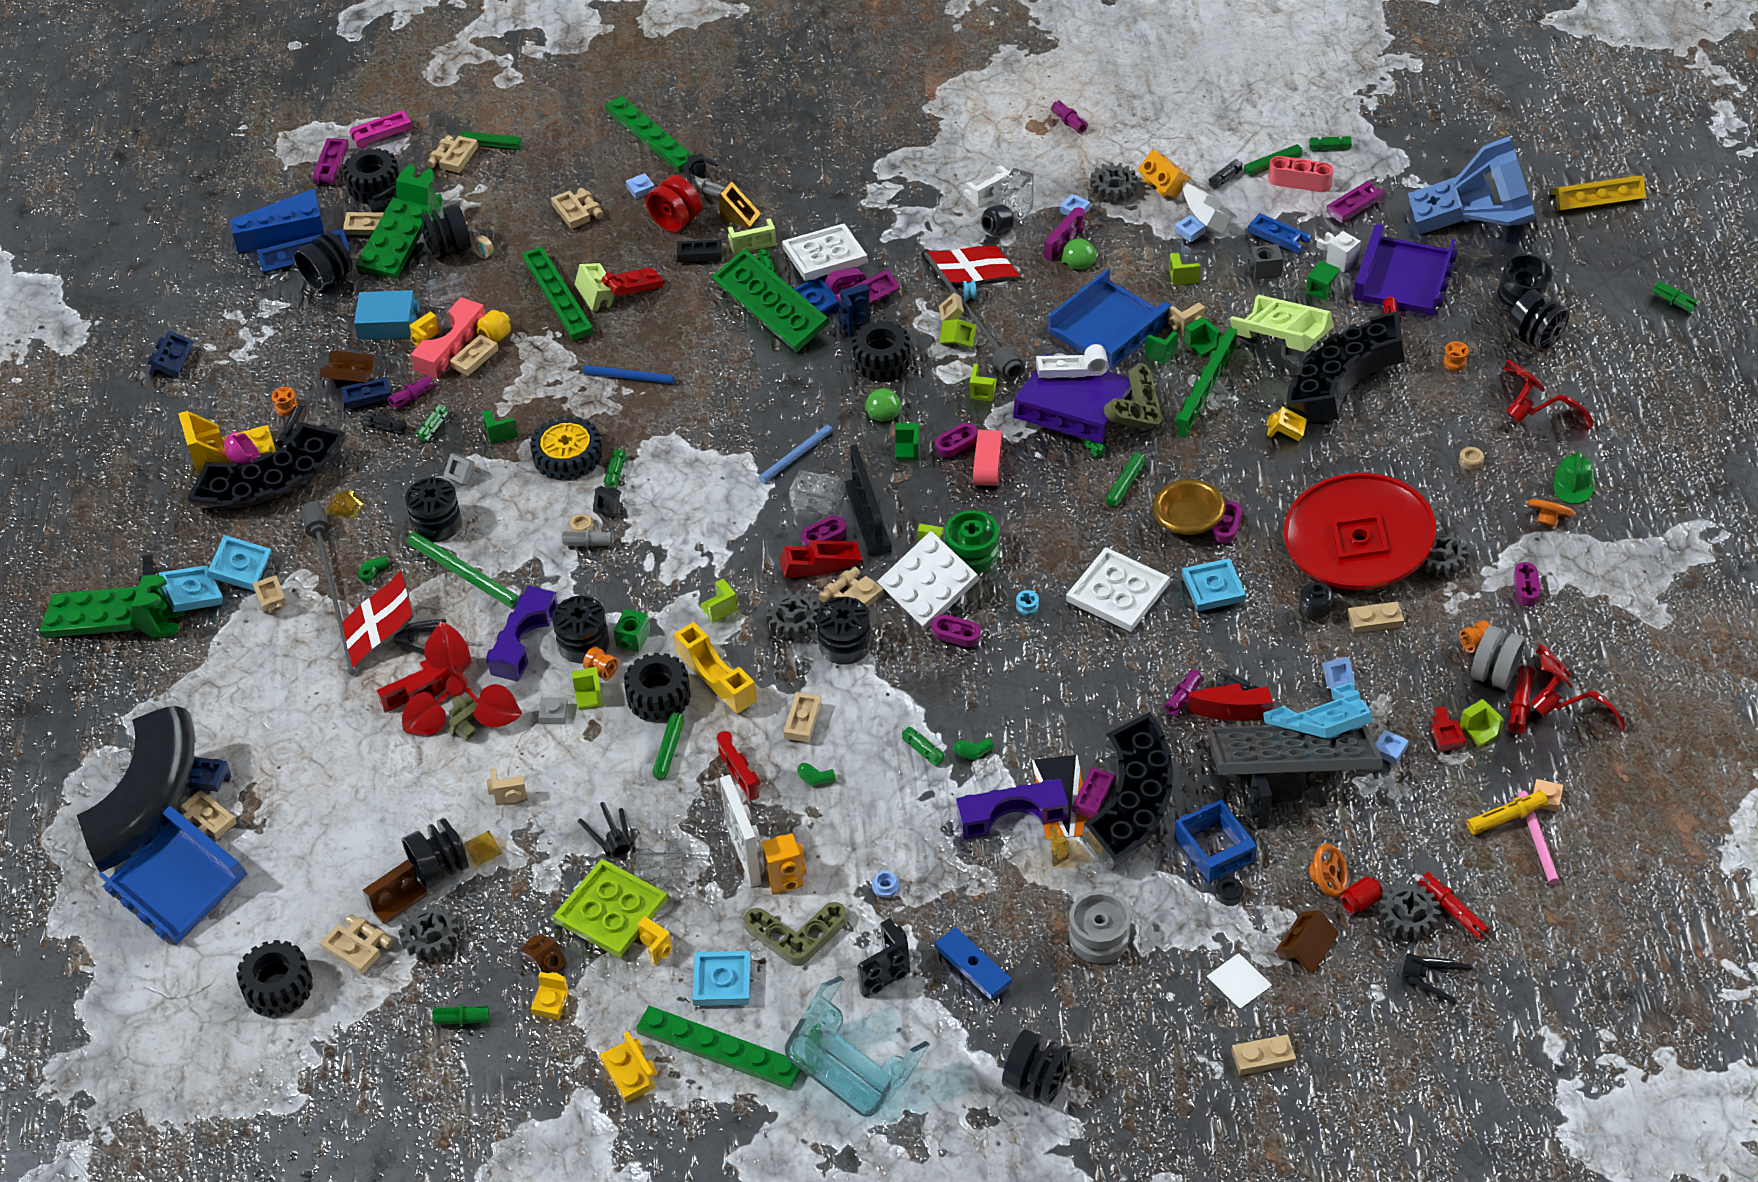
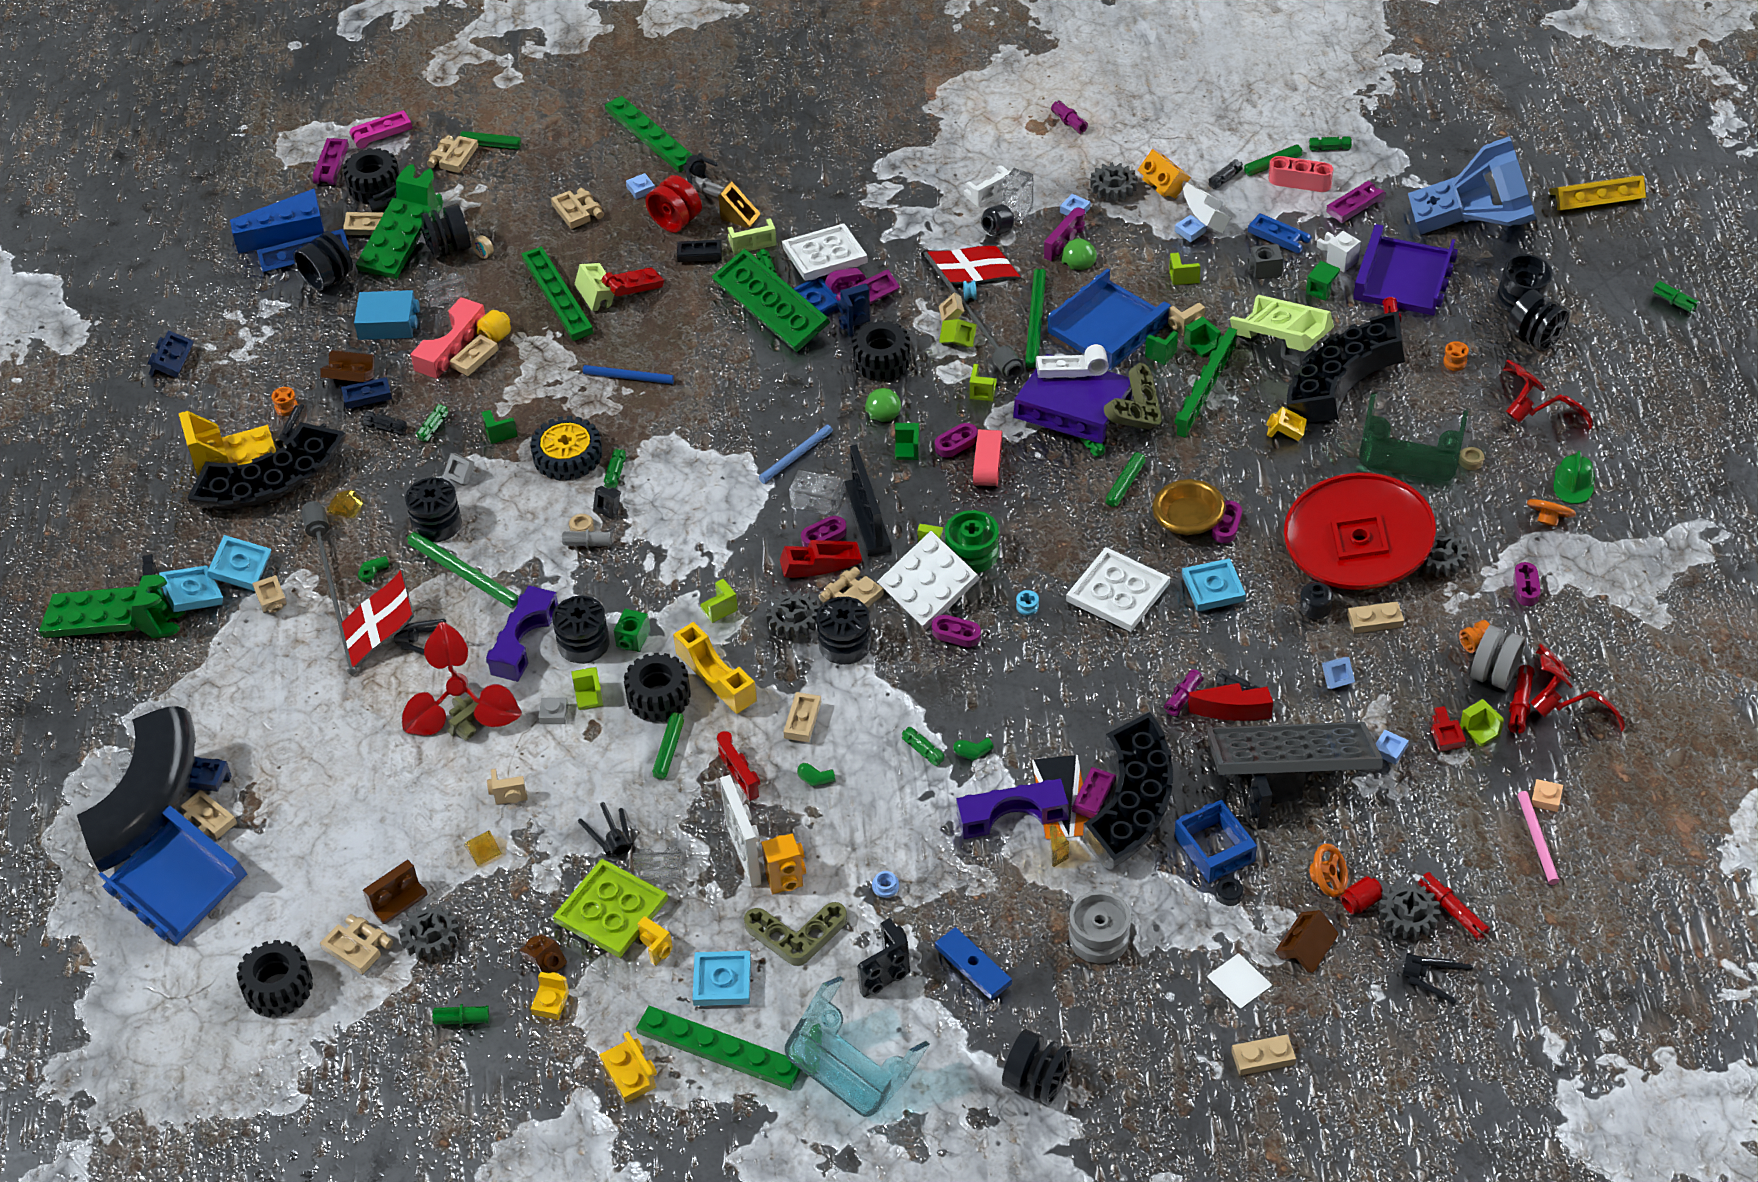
(240, 448): dark pink hair -> none
(410, 392): magenta pin -> none
(424, 328): yellow bracket -> none
(426, 680): red slope -> none
(436, 852): black wheel -> none
(605, 664): orange wheel -> none
(1035, 318): none -> green axle
(1327, 720): medium azure wing -> none
(1408, 457): none -> clear green windscreen
(1517, 808): yellow pin -> none

